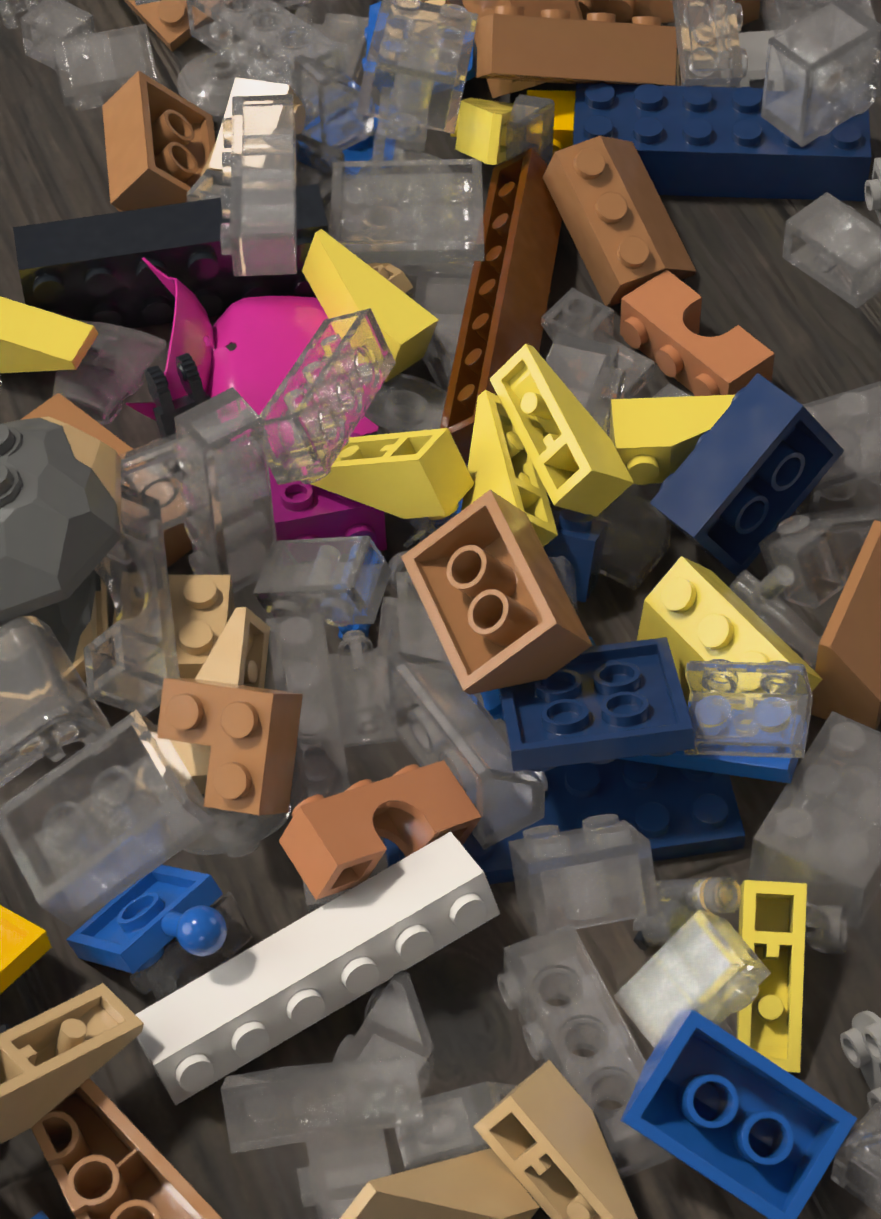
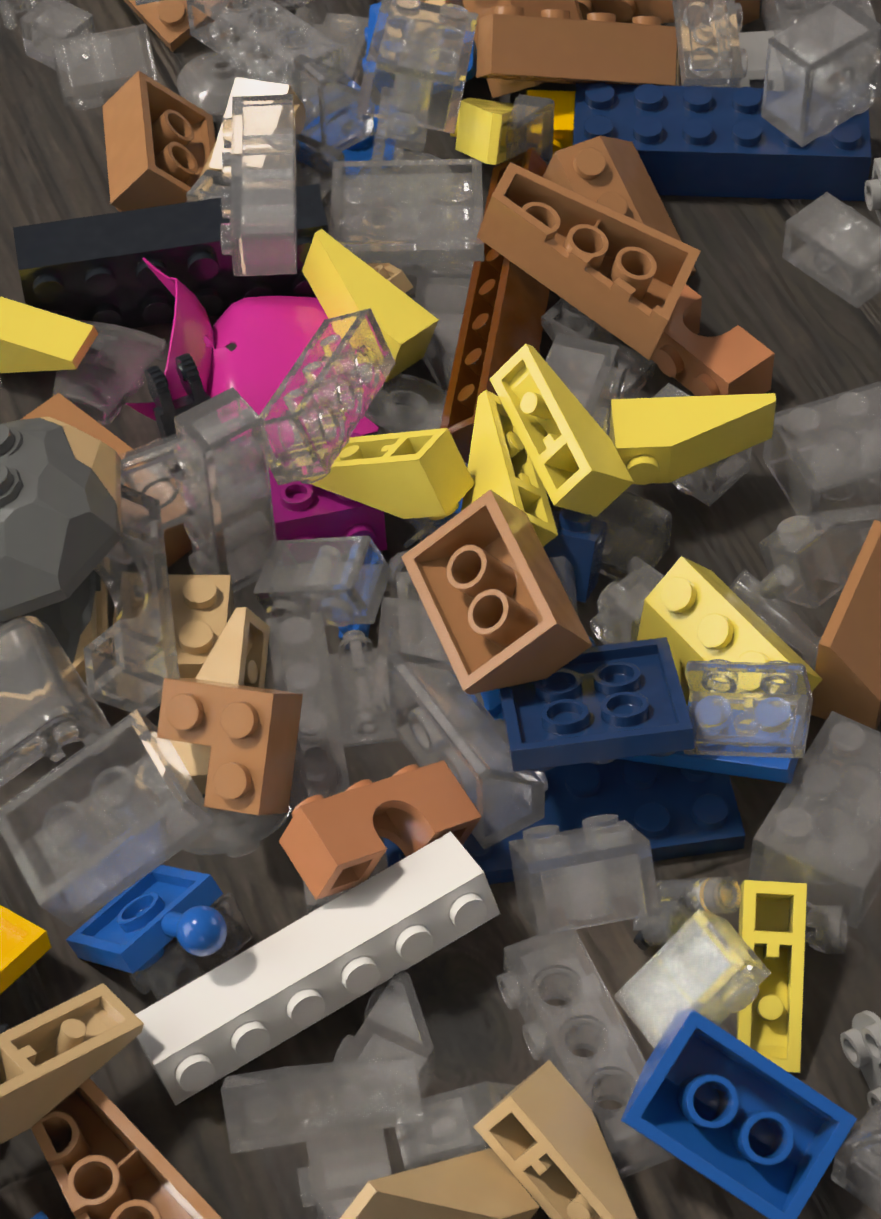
(589, 255): none -> medium nougat wedge
(622, 604): none -> clear brick
(747, 474): dark blue brick -> none

